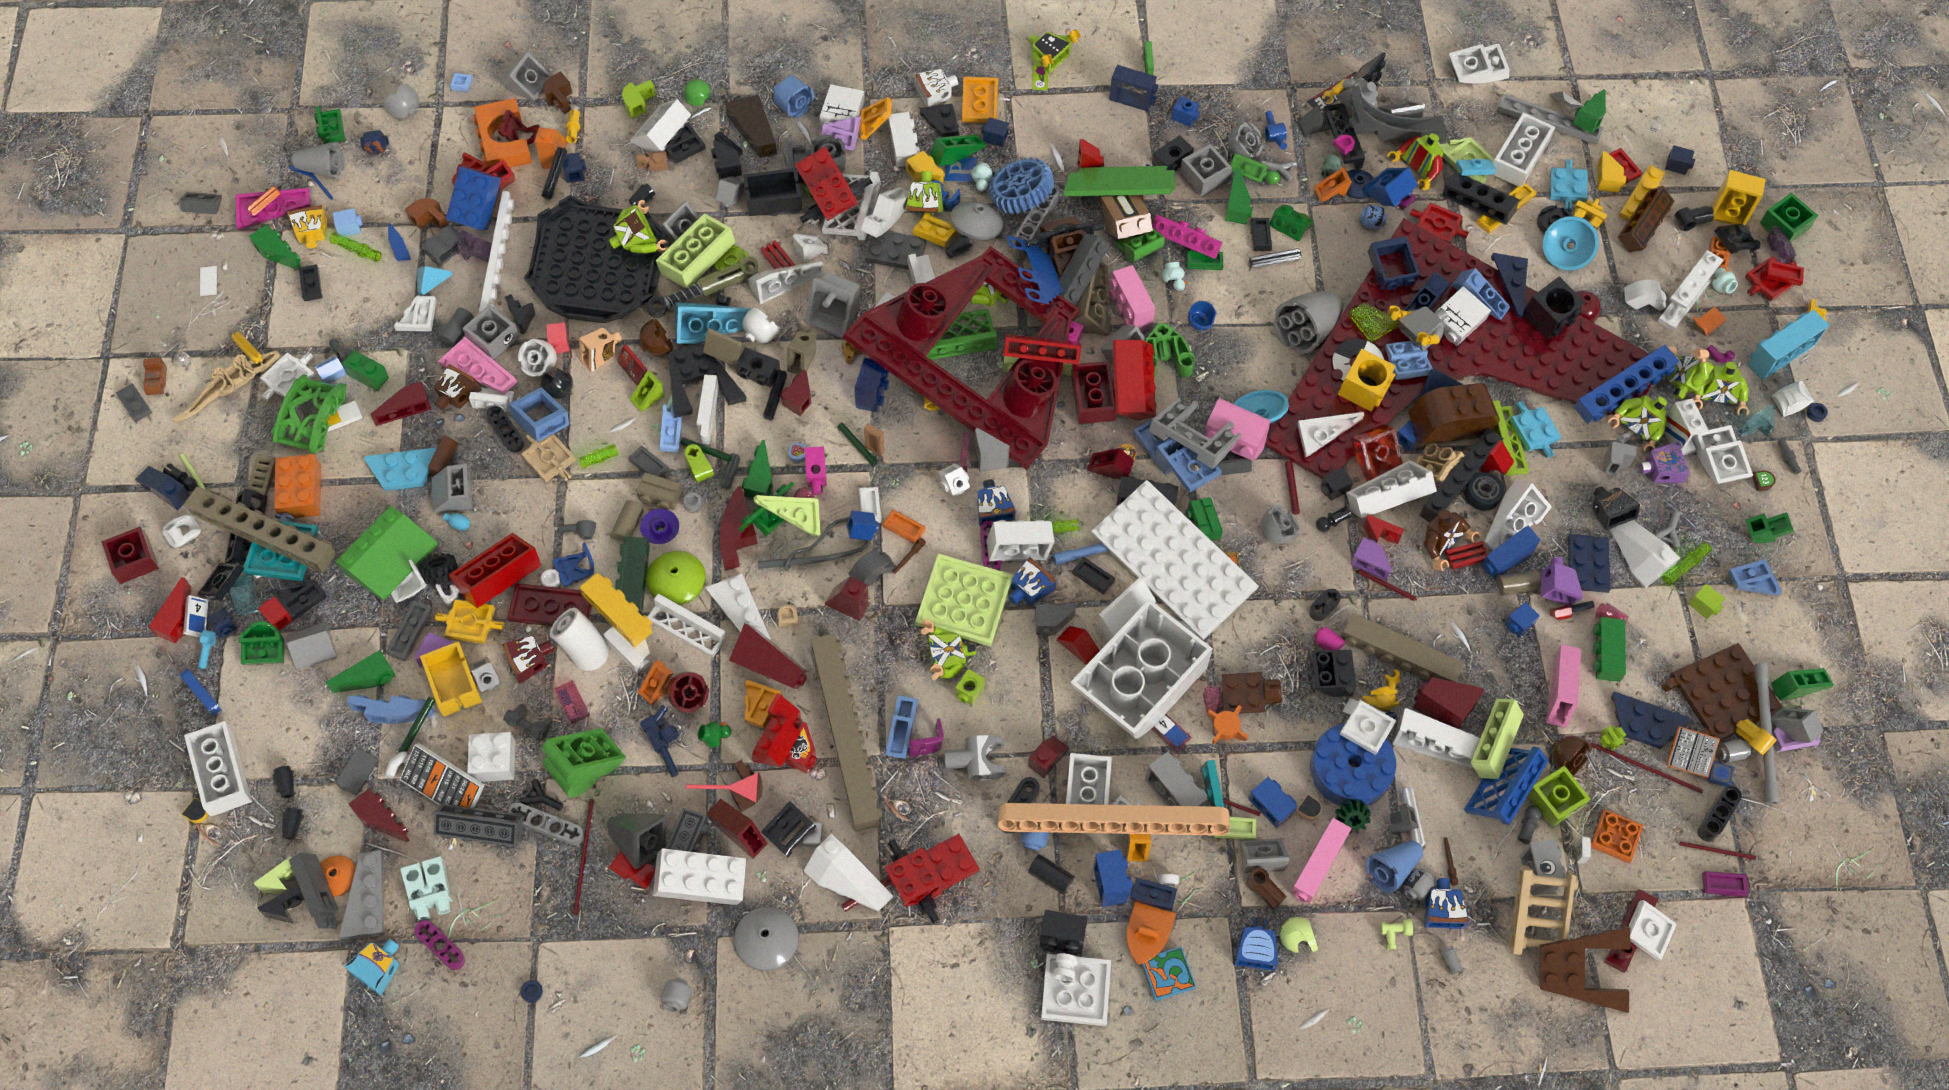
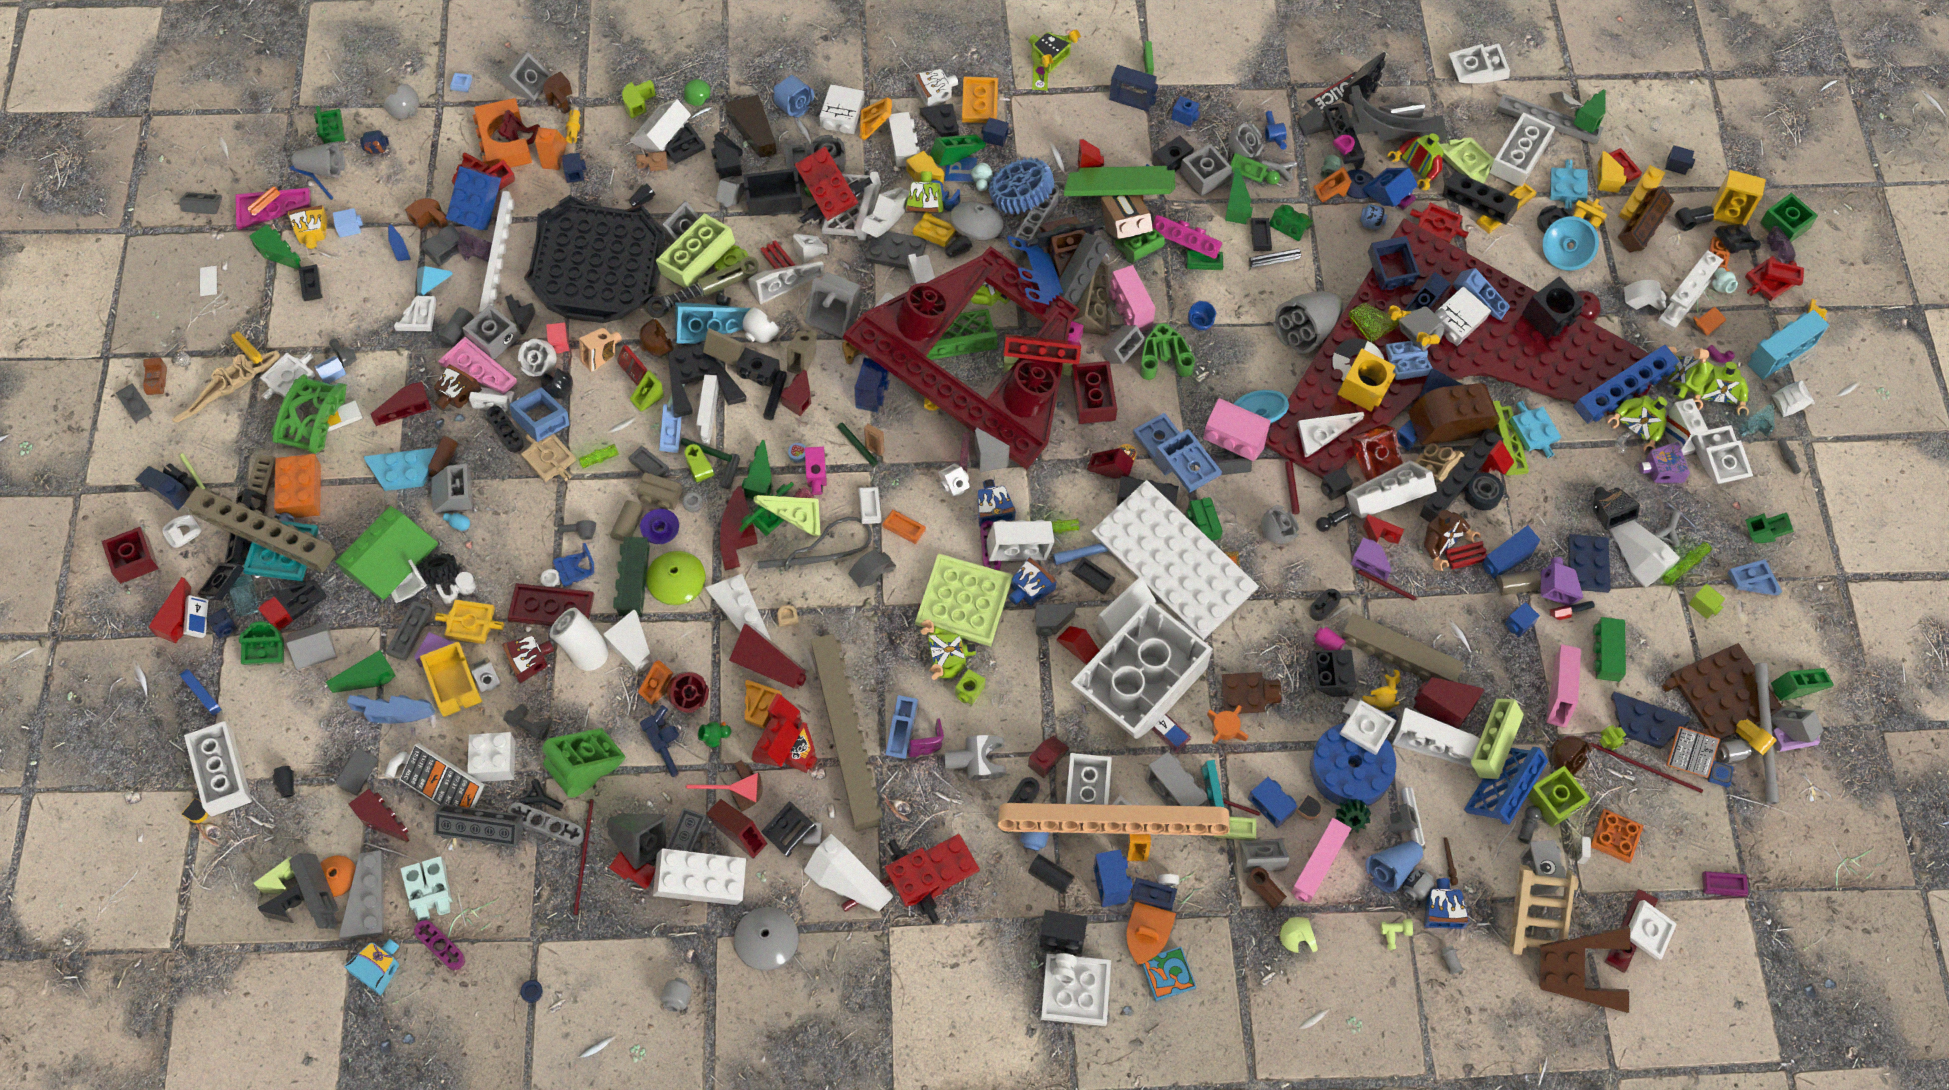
(207, 640): medium azure bar -> none
(291, 822): black cone -> none
(361, 250): clear neon green pin -> none
(365, 370): green brick -> none
(417, 724): dark green bar -> none
(495, 570): red slope -> none
(554, 173): black axle -> none
(572, 702): clear pink tile -> none
(616, 609): yellow brick -> none
(634, 231): torso -> none
(690, 619): white fence -> none
(844, 129): lavender wing -> none
(849, 598): dark red slope -> none
(862, 525): blue brick -> none
(915, 549): reddish brown piece -> none
(1134, 379): red slope -> none
(1171, 424): light grey wedge -> none
(1174, 272): light aqua animal -> none
(1212, 699): clear pink cone -> none
(1257, 947): torso -> none
(1344, 89): light grey torso -> none
(1476, 167): medium azure plate -> none
(1513, 275): dark blue wing -> none
(1520, 507): white wedge -> none
(1610, 611): clear pink cone -> none
(1619, 456): light grey piece -> none
(1716, 821): black beam -> none
(1717, 850): dark red axle -> none
(1763, 480): tile -> none
(1817, 412): dark blue tile -> none

